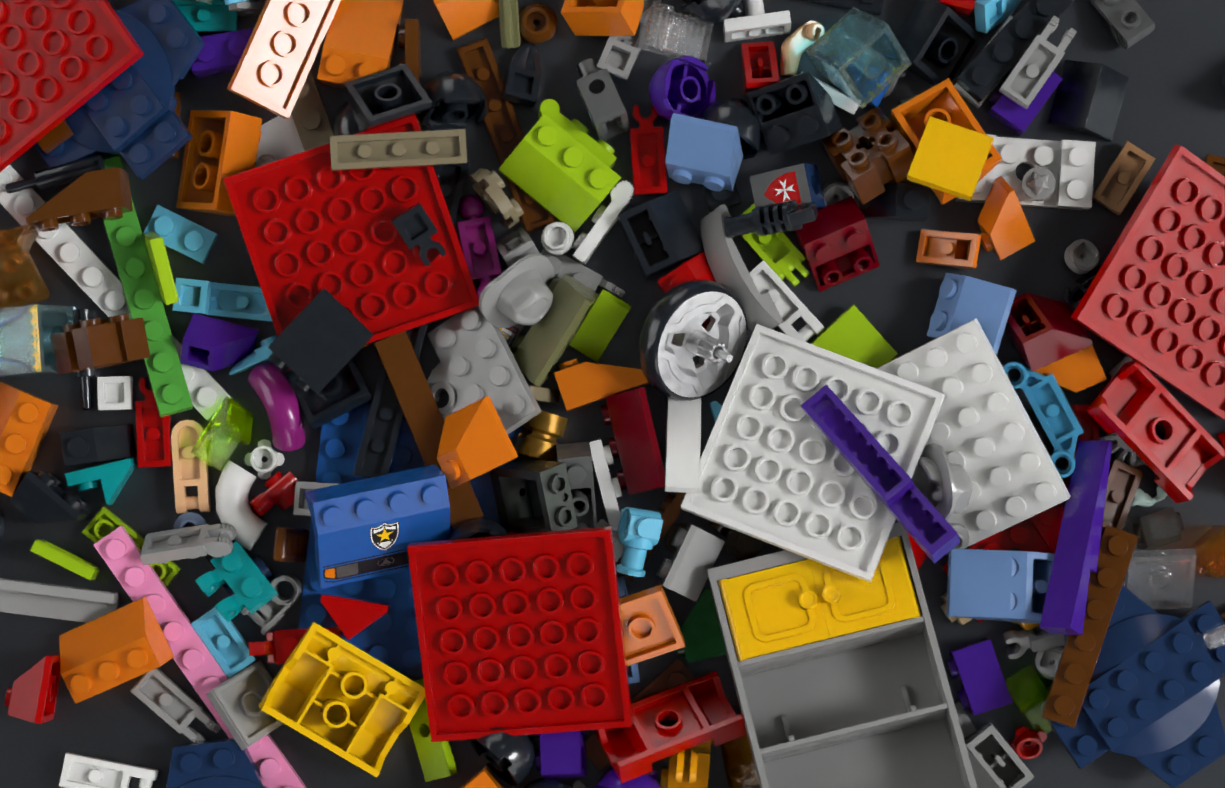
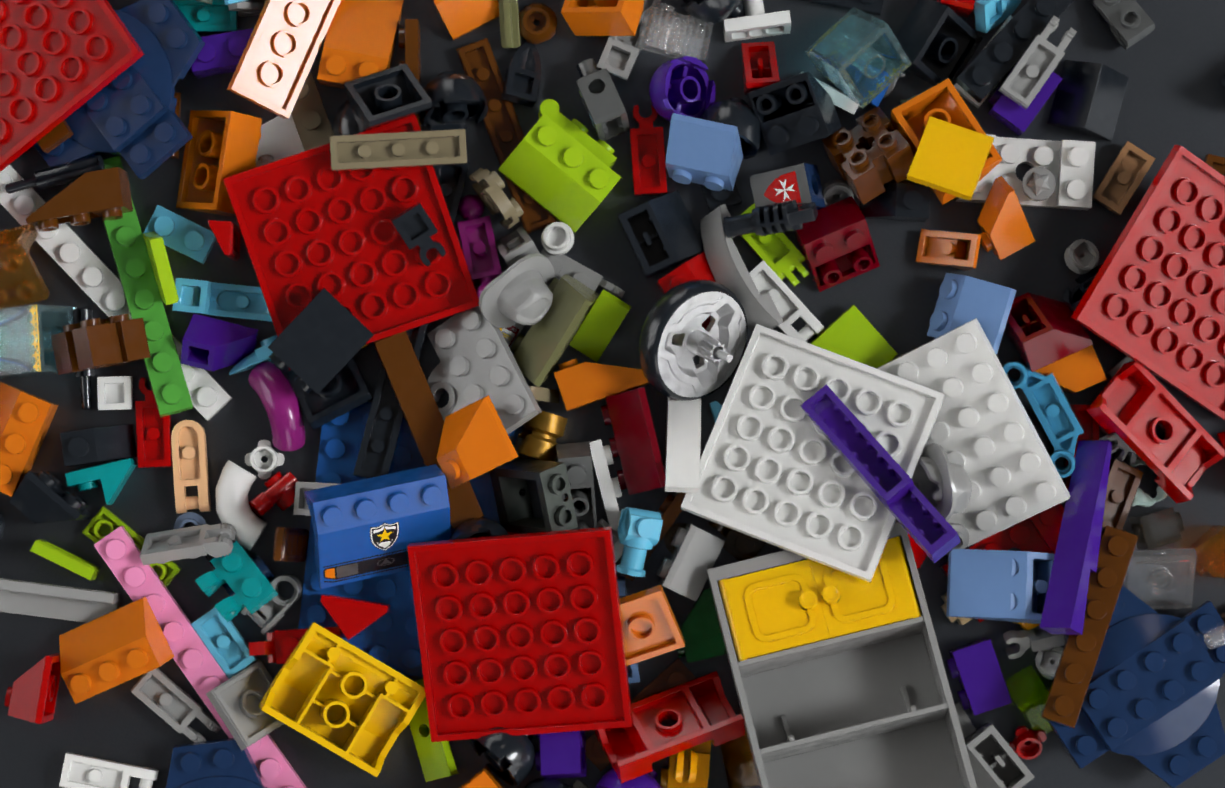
(225, 430): clear neon green slope -> none
(228, 237): none -> red slope
(604, 221): white hinge -> none
(796, 44): light nougat arm -> none

